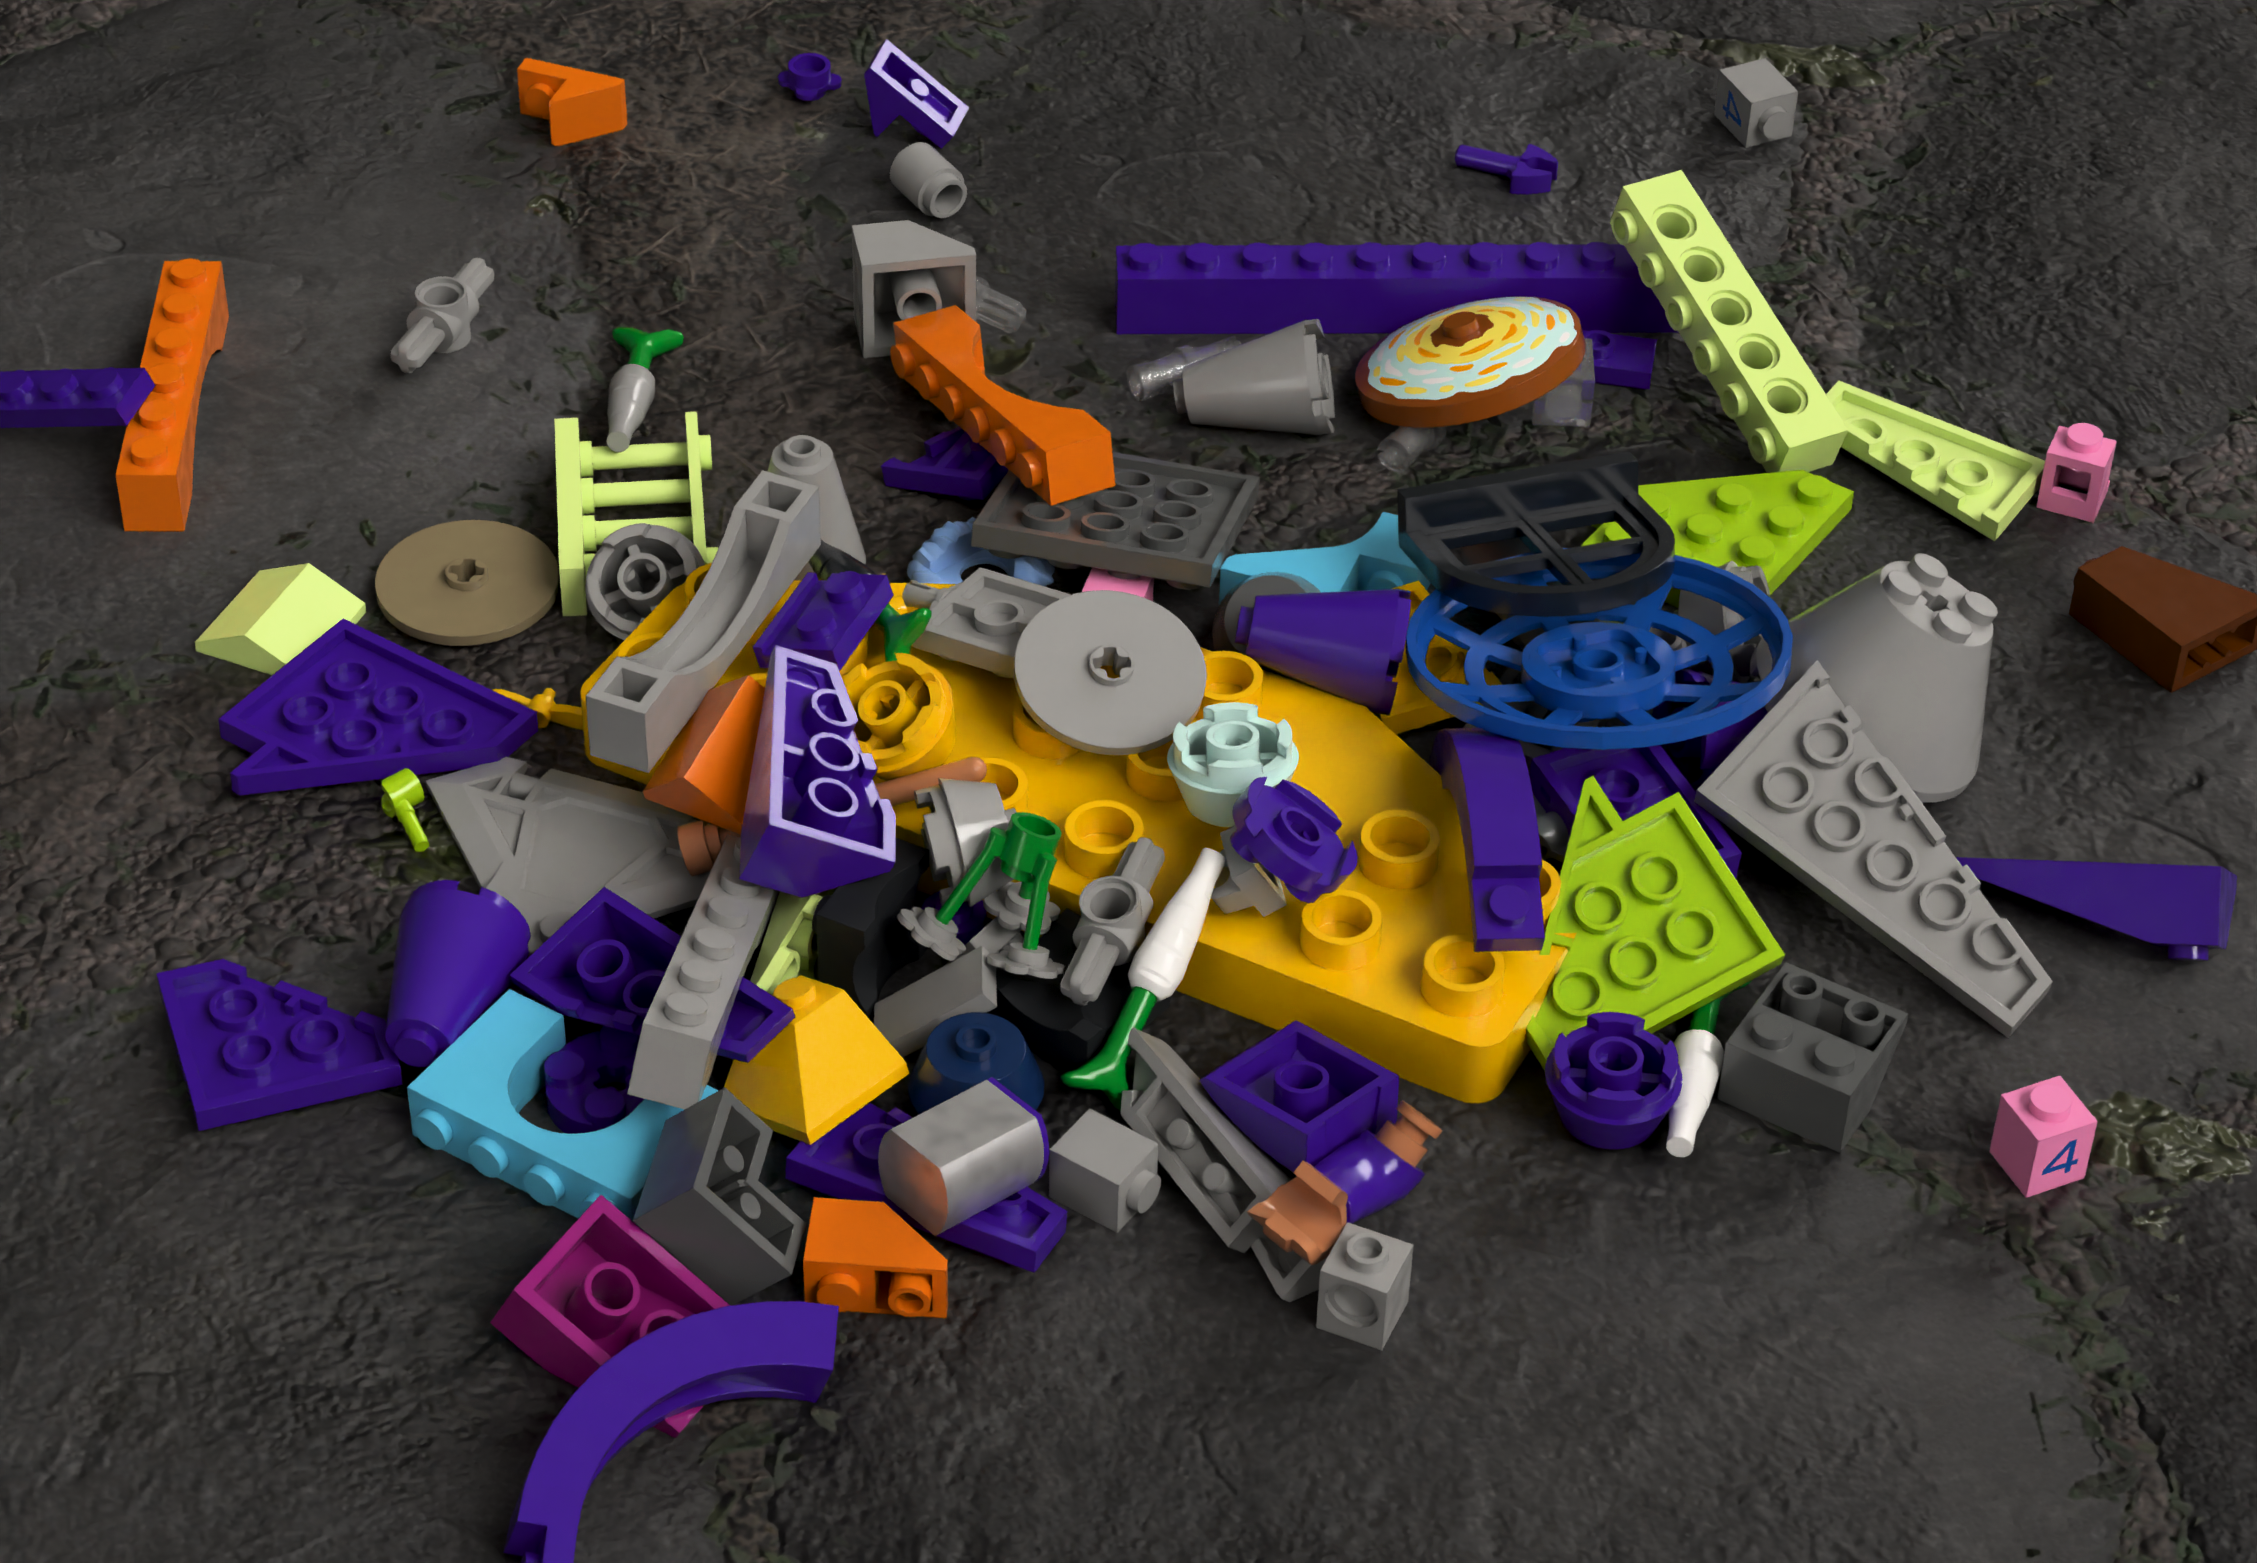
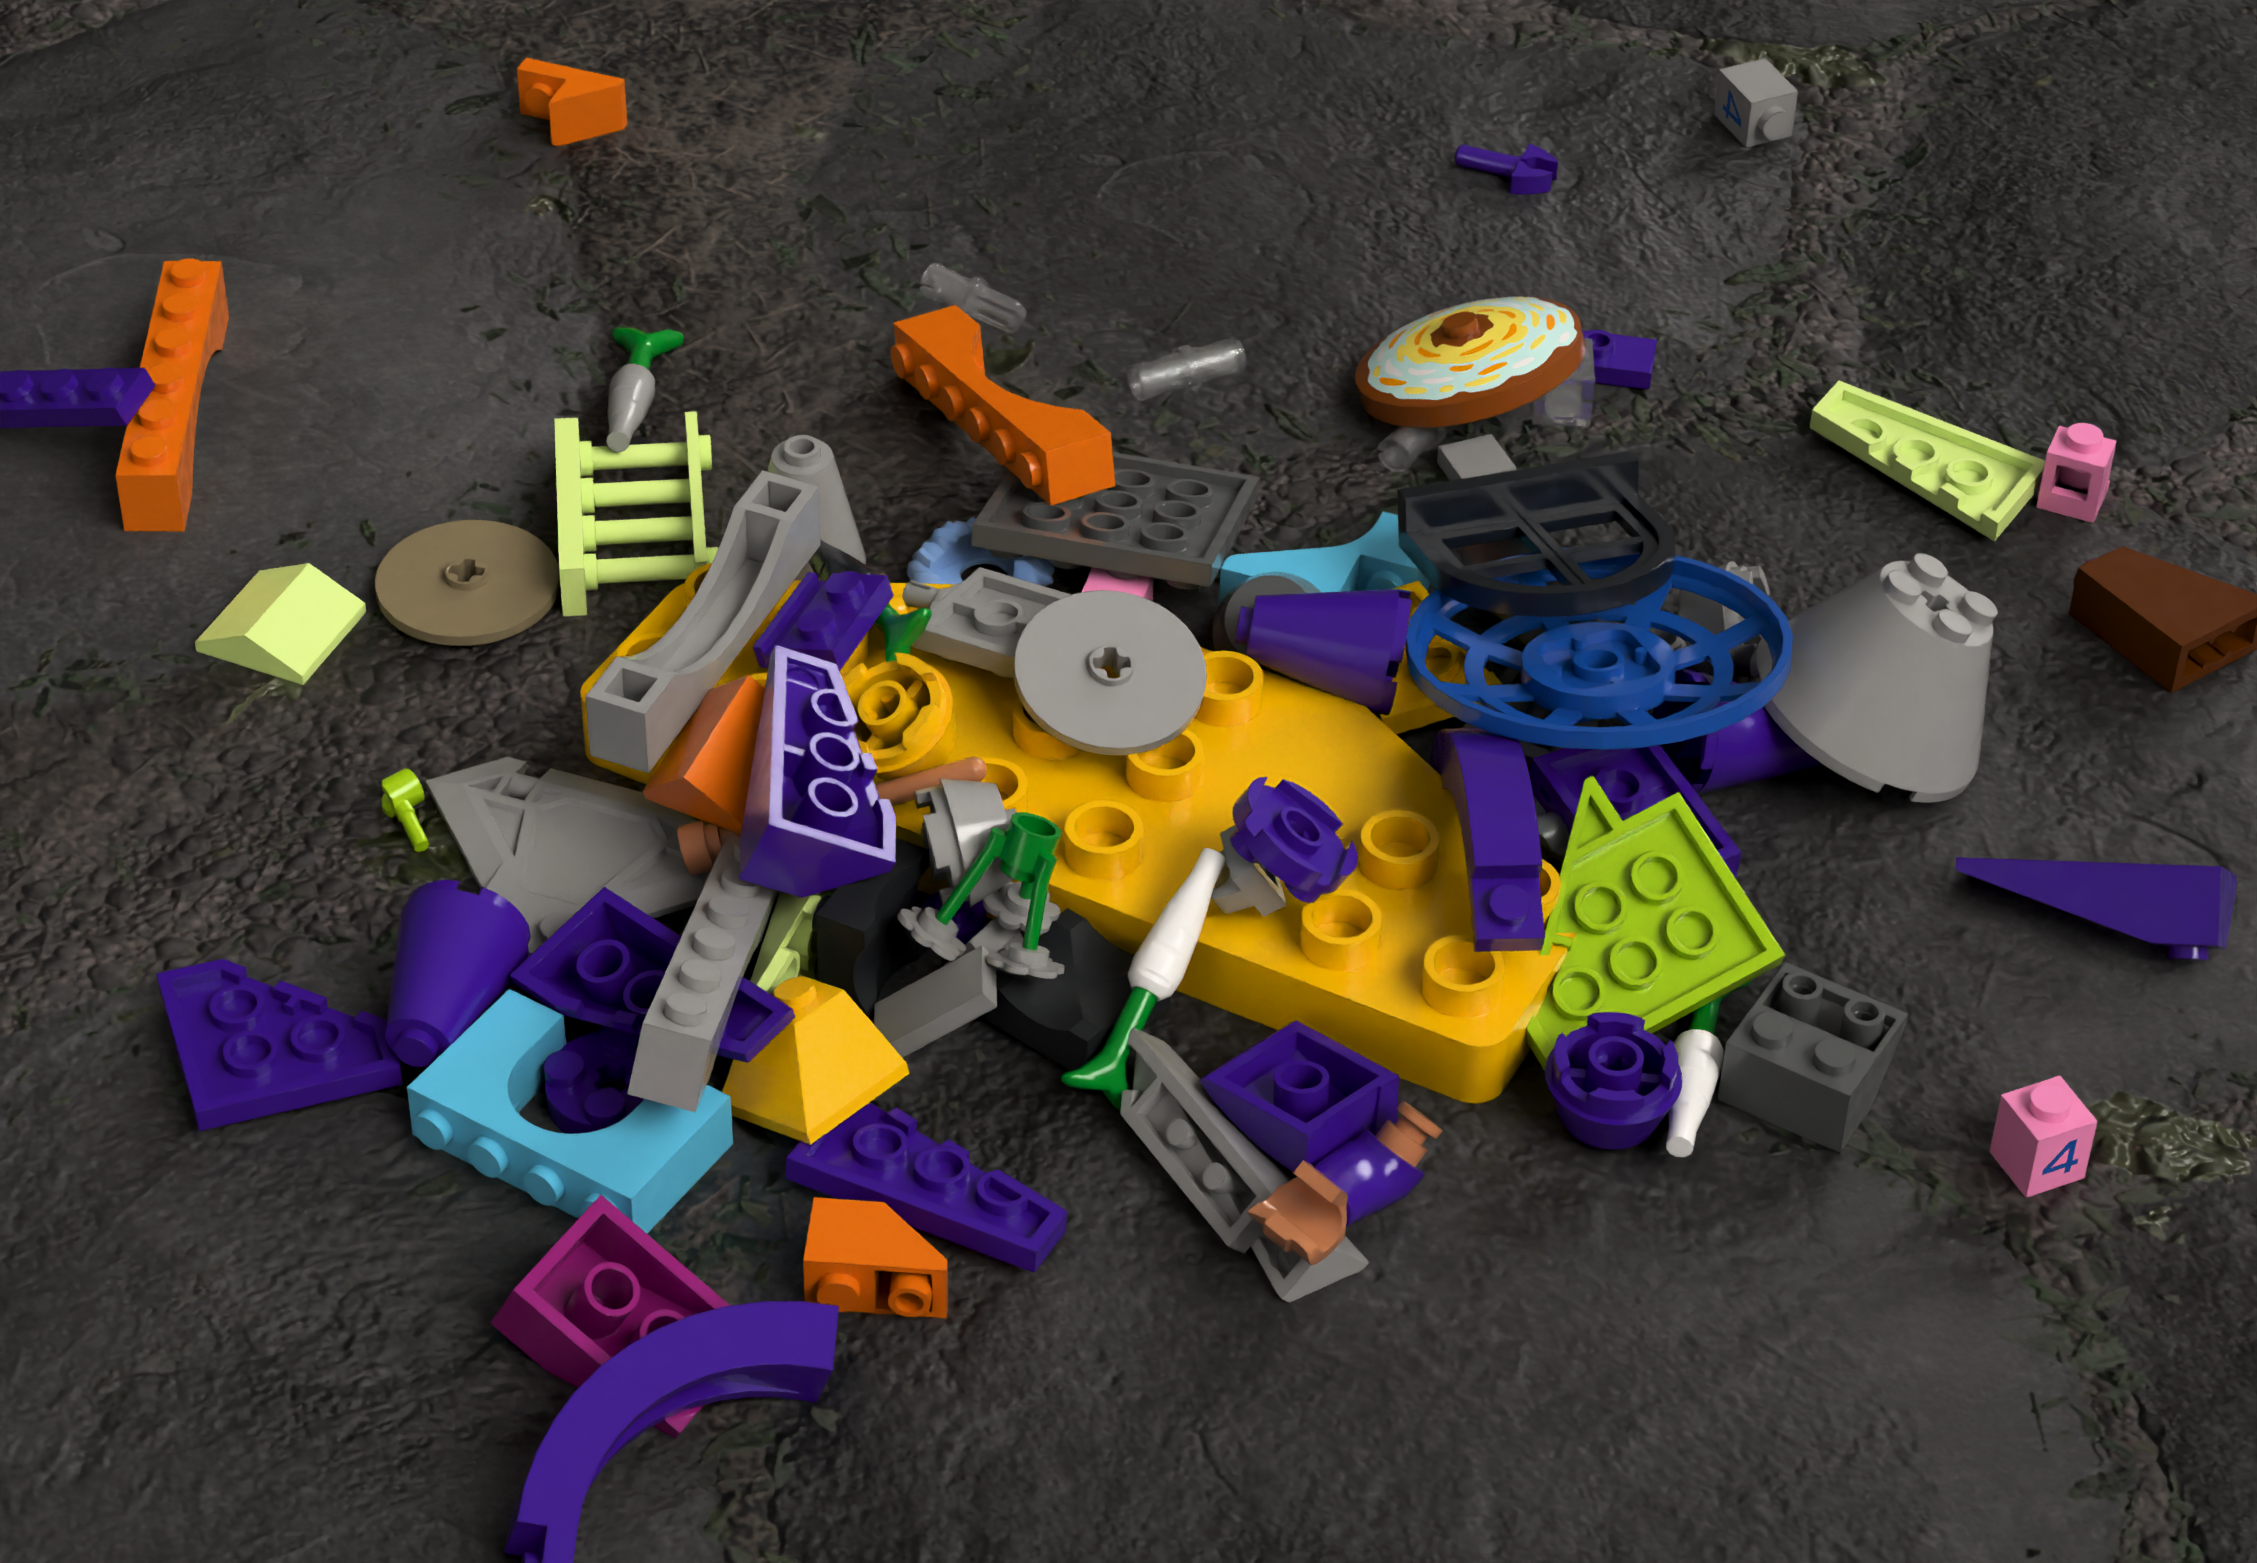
(363, 712): dark purple wing -> none
(442, 315): light grey axle -> none
(547, 709): yellow piece -> none
(635, 573): light grey cone -> none
(708, 1201): dark grey brick -> none
(809, 76): dark purple plate -> none
(903, 88): dark purple slope -> none
(904, 274): light grey slope -> none
(928, 180): light grey brick -> none
(950, 467): dark purple wing -> none
(963, 1156): flat silver piece -> none
(969, 1051): dark blue cone -> none
(1104, 1170): light grey brick -> none
(1112, 921): light grey axle -> none
(1225, 754): light aqua cone -> none
(1263, 384): light grey cone -> none
(1364, 1286): light grey brick -> none
(1368, 285): dark purple brick -> none
(1473, 458): none -> light grey tile
(1727, 325): yellowish green brick -> none
(1744, 519): lime wing -> none
(1859, 837): light grey wing -> none

